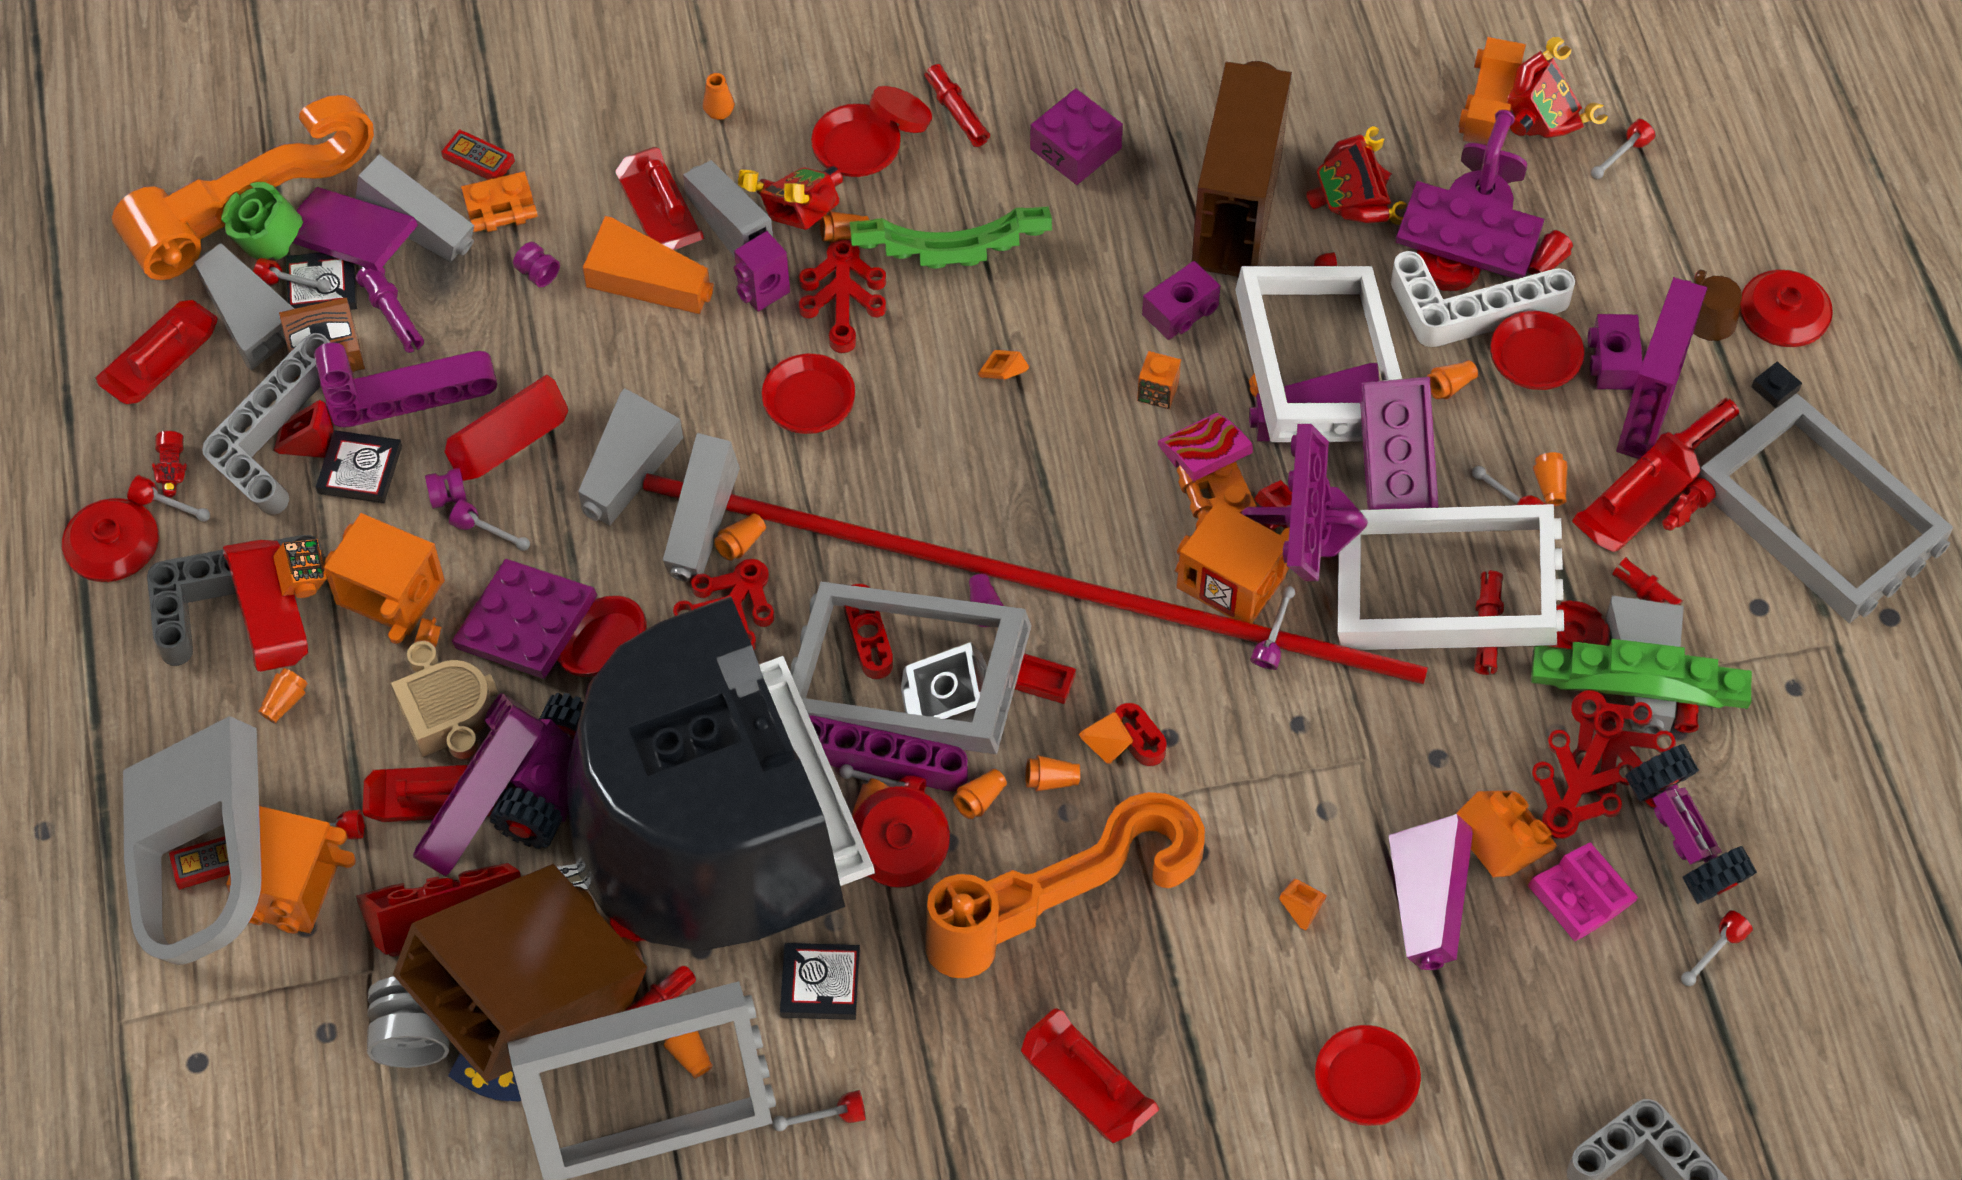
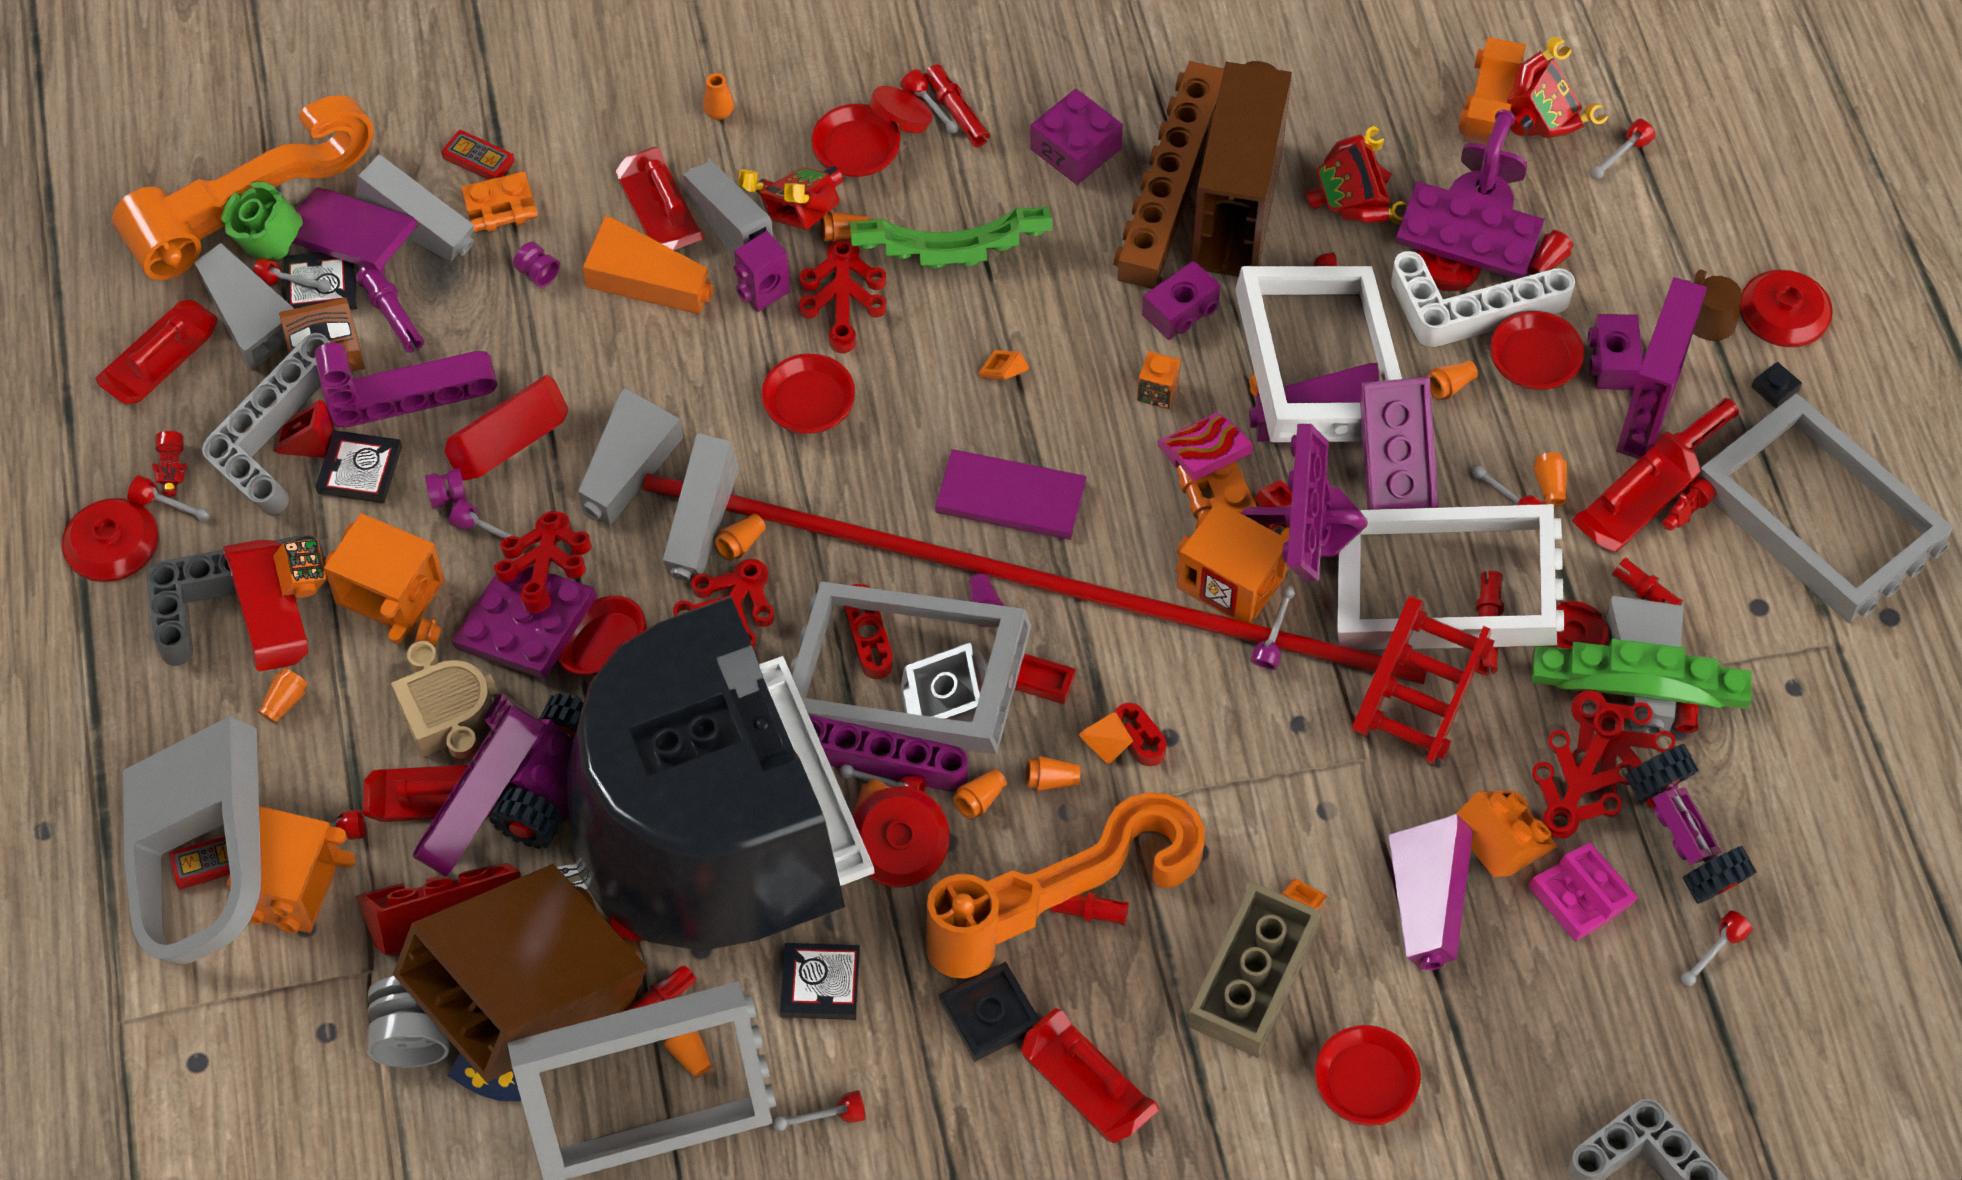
(549, 529): none -> red plant
(917, 84): none -> hinge
(989, 1011): none -> black tile
(1011, 494): none -> magenta tile
(1093, 907): none -> red pin
(1170, 177): none -> dark orange brick
(1254, 969): none -> dark tan brick
(1400, 652): none -> red fence

